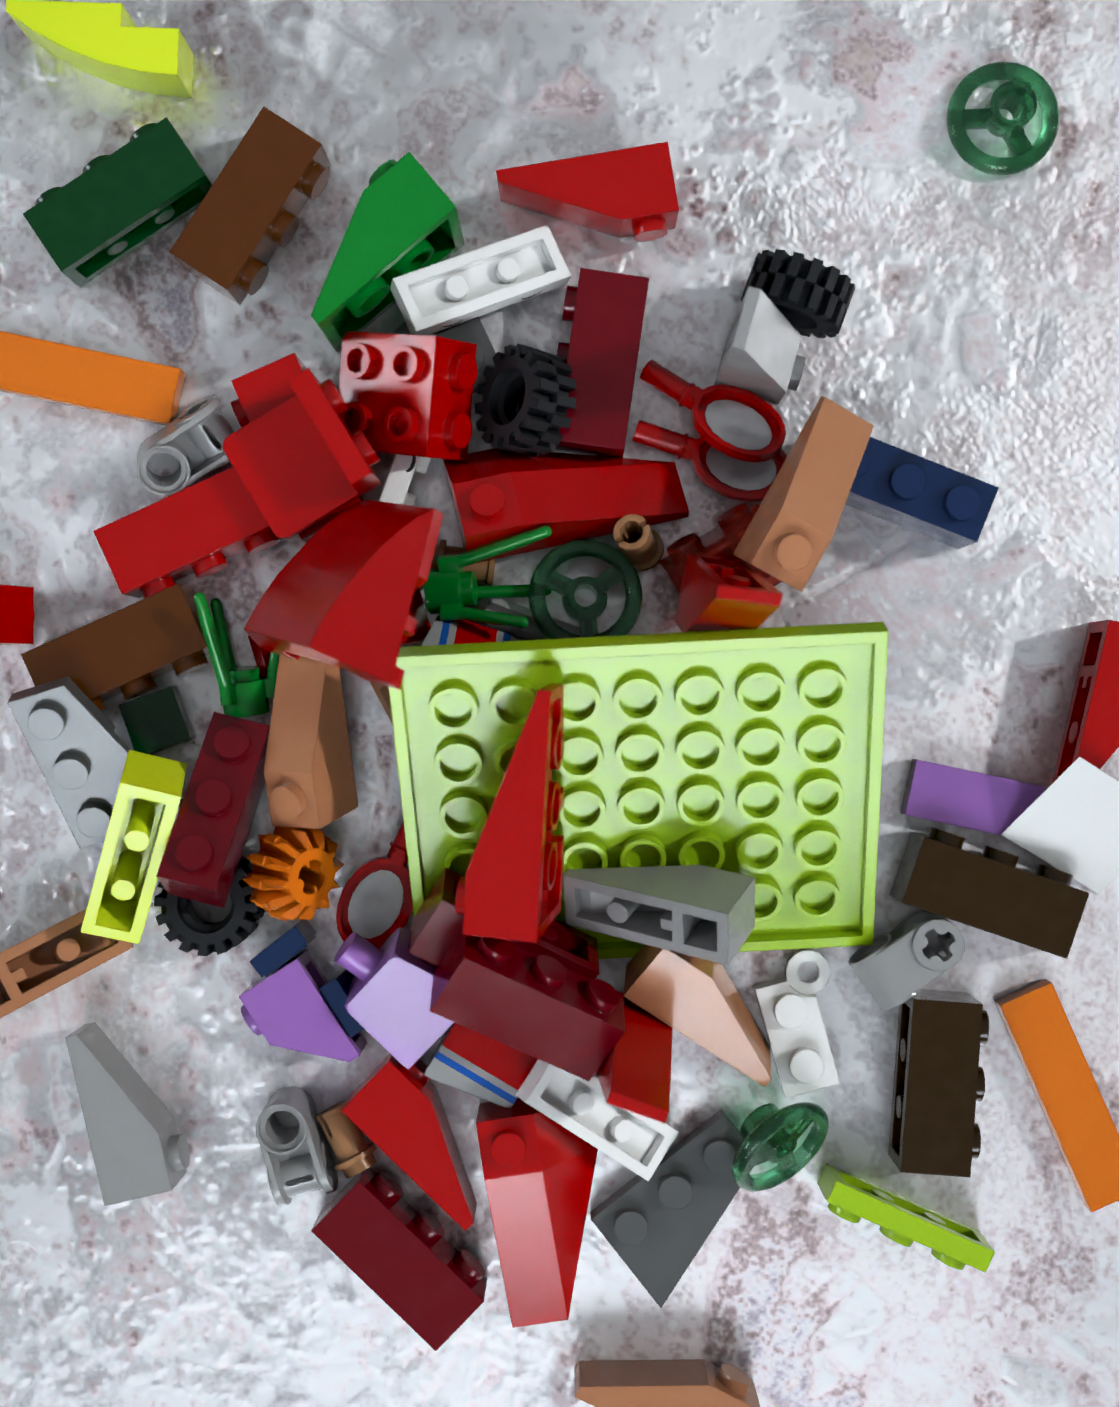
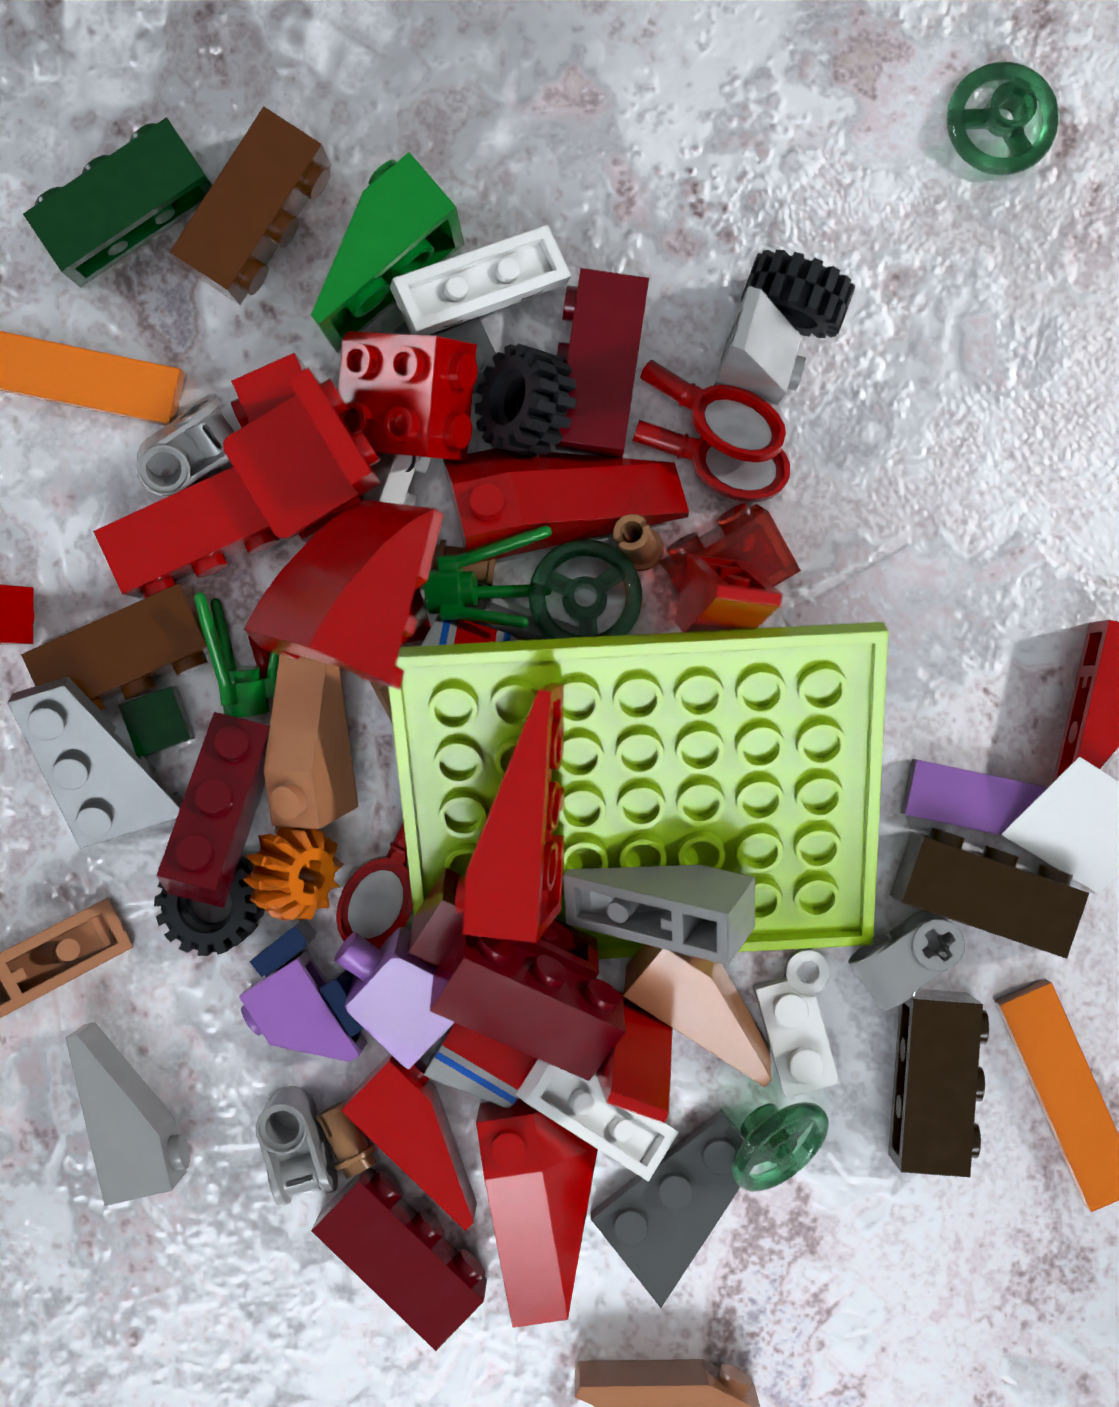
(108, 44): neon yellow slope -> none
(134, 846): neon yellow brick -> none
(606, 191): red slope -> none
(807, 496): nougat slope -> none
(904, 1219): lime plate -> none
(921, 495): dark blue brick -> none

